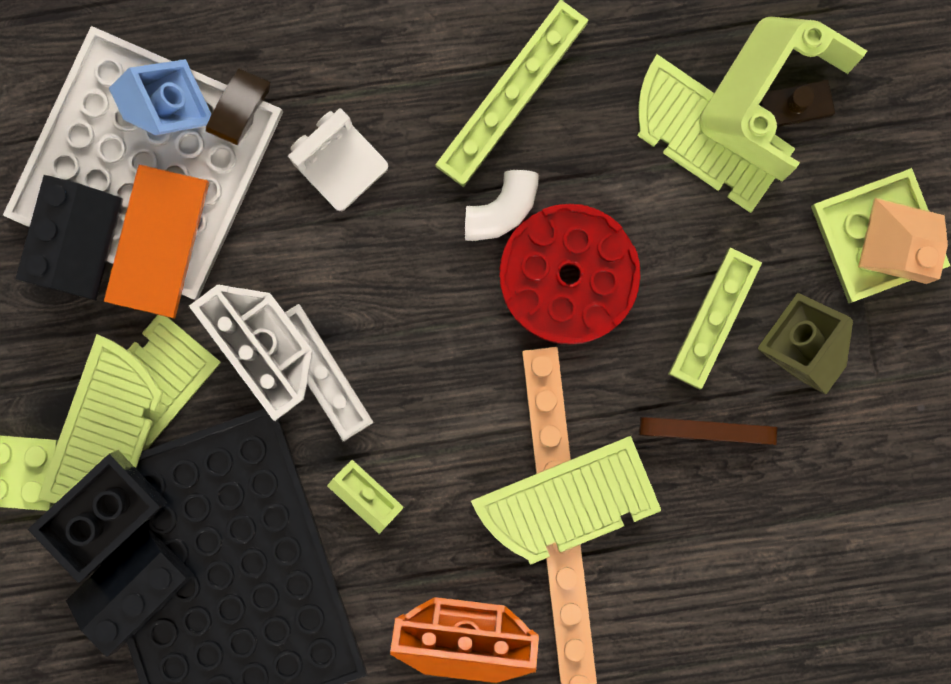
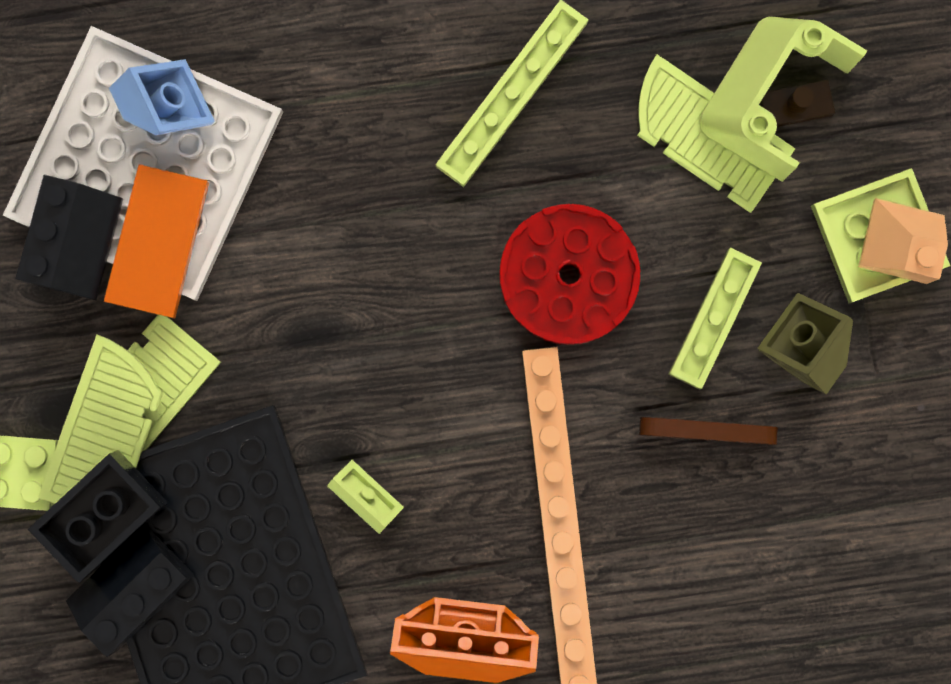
(237, 106): dark brown slope -> none
(258, 344): white wedge -> none
(329, 382): white tile -> none
(338, 160): white bracket -> none
(506, 211): white cylinder -> none
(570, 502): yellowish green piece -> none

